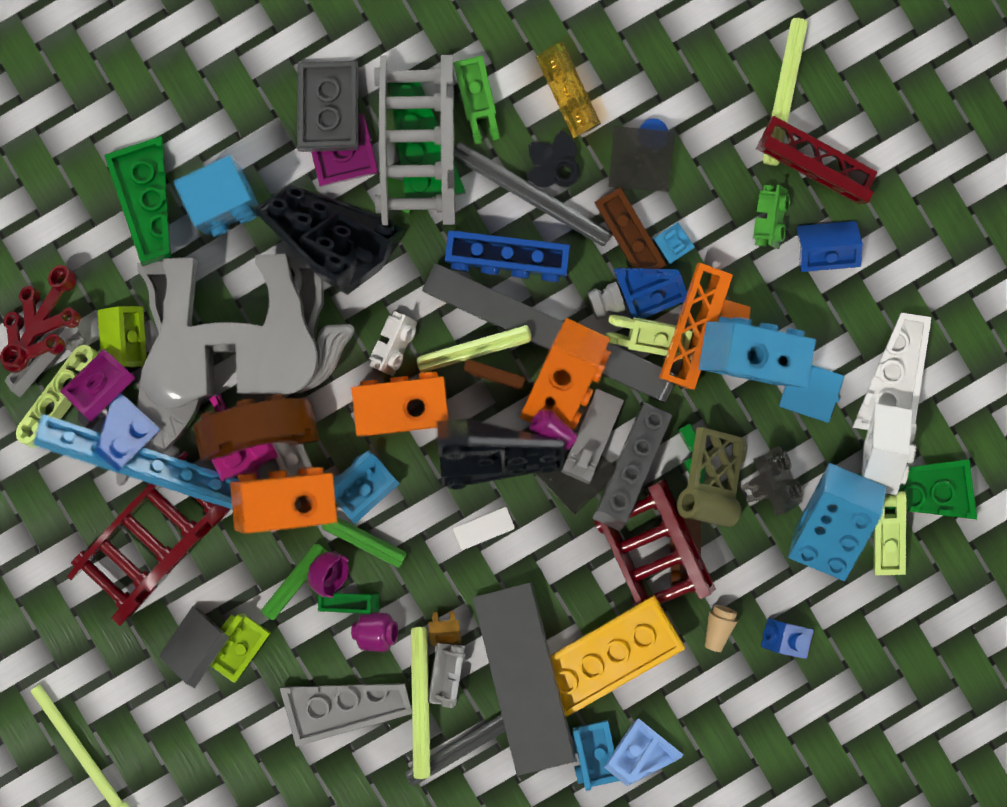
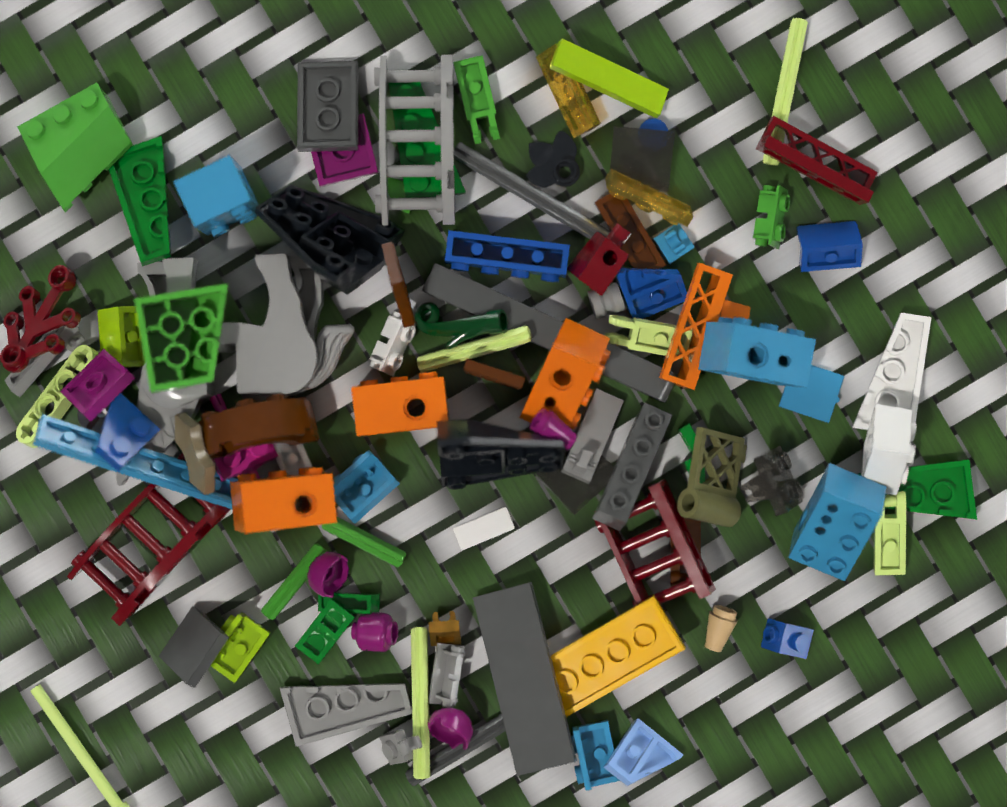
(75, 142): none -> bright green wedge
(181, 336): none -> bright green wedge
(200, 466): none -> dark tan tile
(324, 631): none -> green slope
(398, 284): none -> reddish brown tile
(398, 747): none -> light grey plate
(451, 727): none -> magenta hair
(492, 322): none -> dark green plant
(593, 267): none -> dark red torso
(609, 78): none -> lime tile
(648, 198): none -> clear yellow plate

